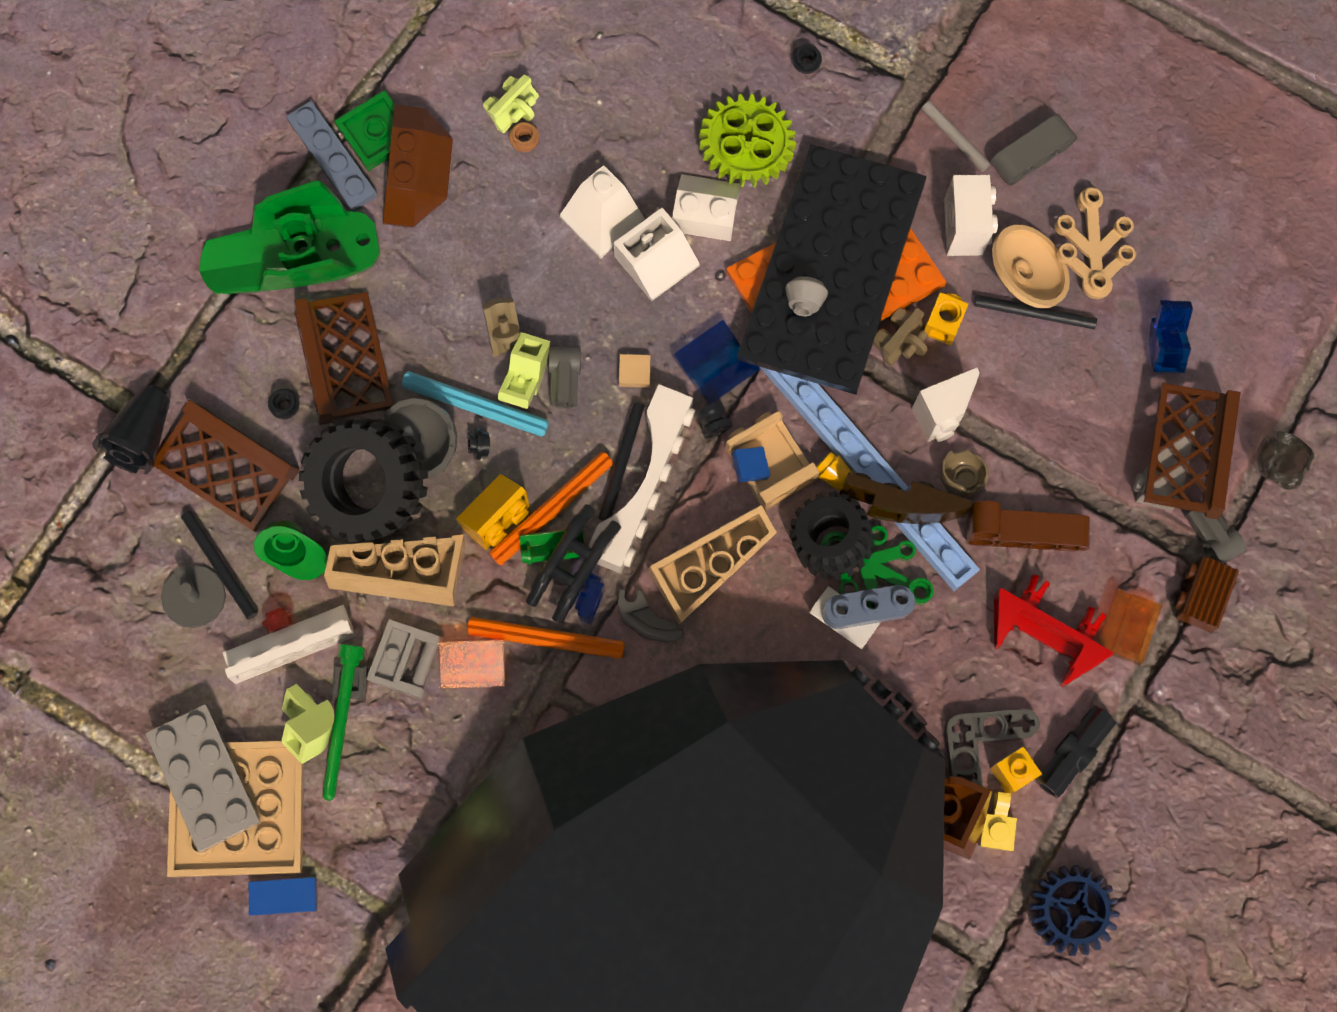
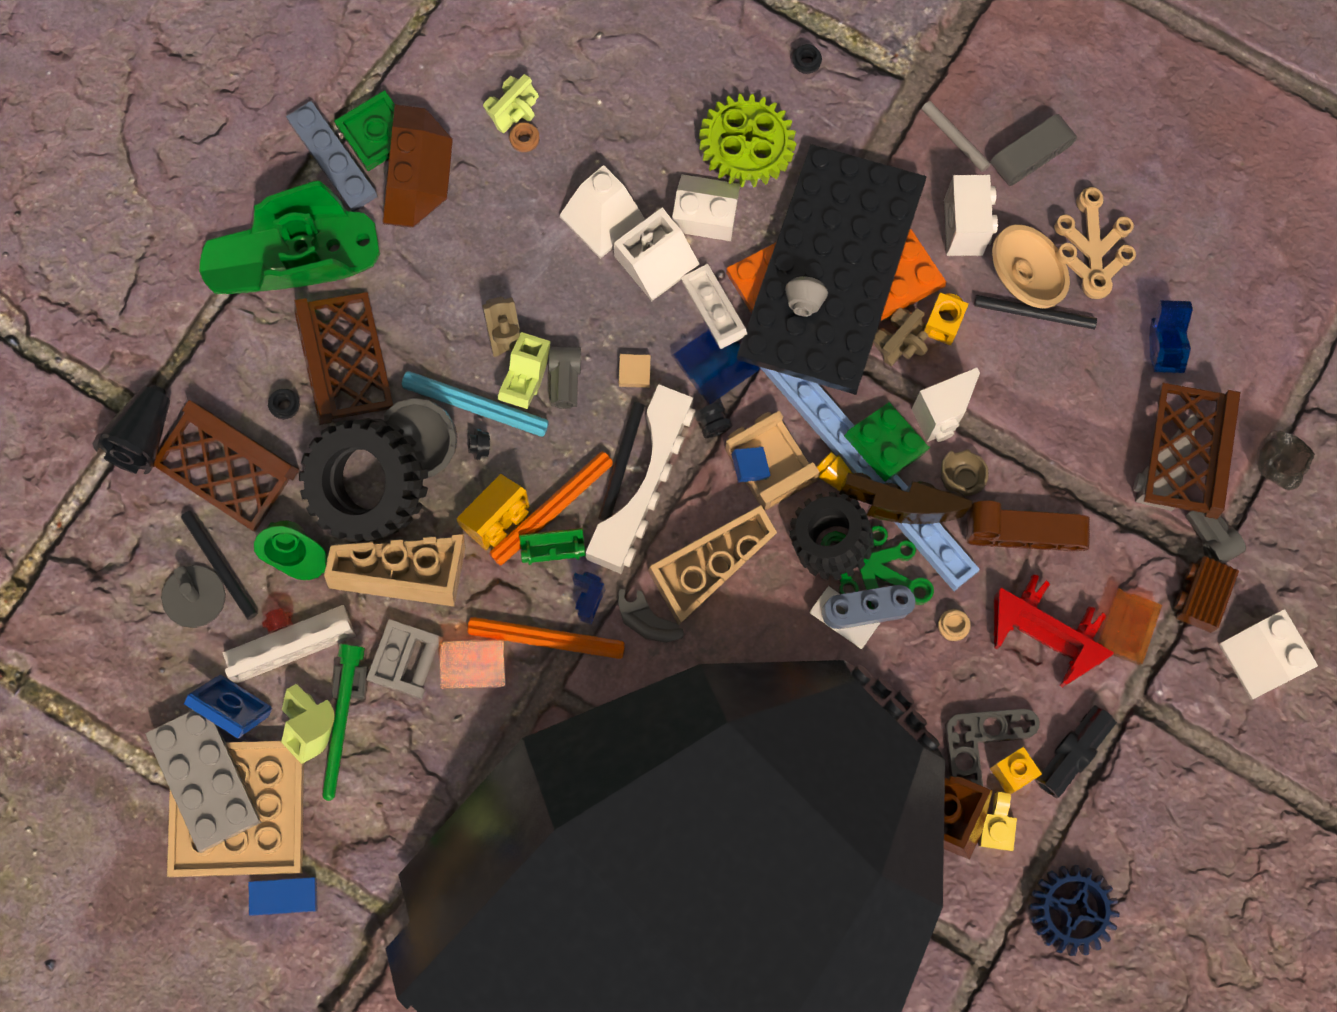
(228, 706): none -> blue plate
(576, 582): black piece -> none
(714, 306): none -> white plate
(886, 442): none -> green plate
(954, 625): none -> tan plate
(1268, 654): none -> white slope

